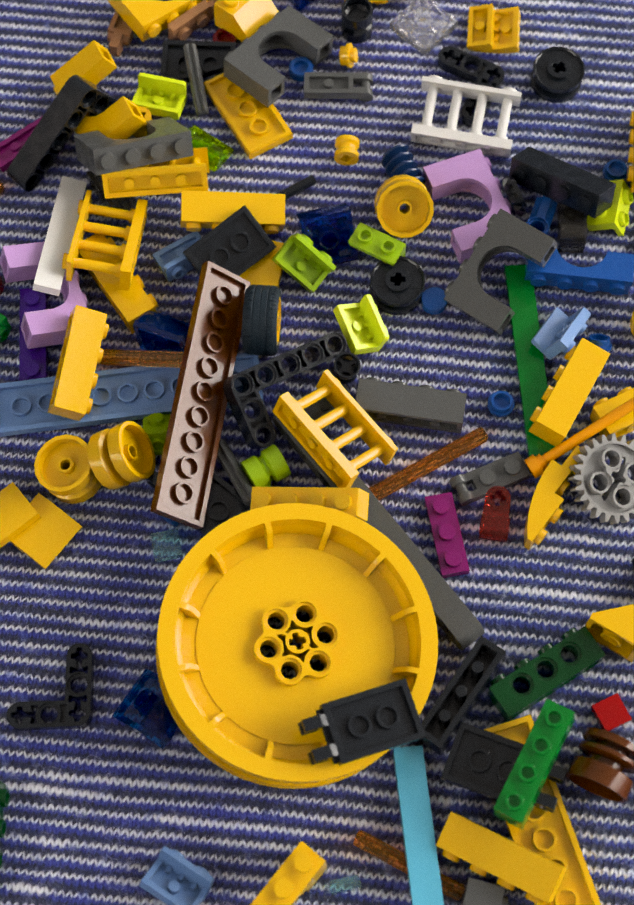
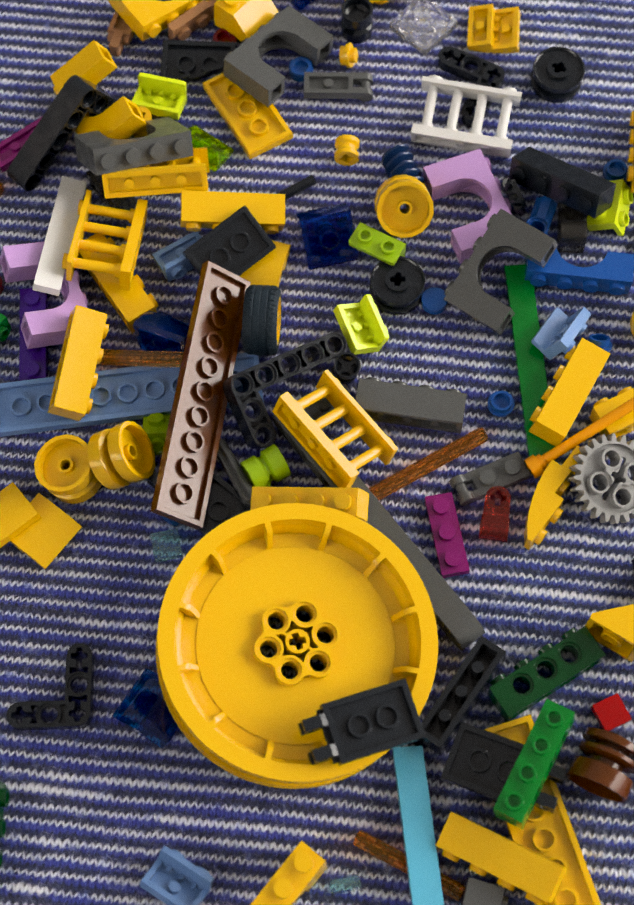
(195, 79): dark grey axle -> none
(304, 261): lime bracket -> none

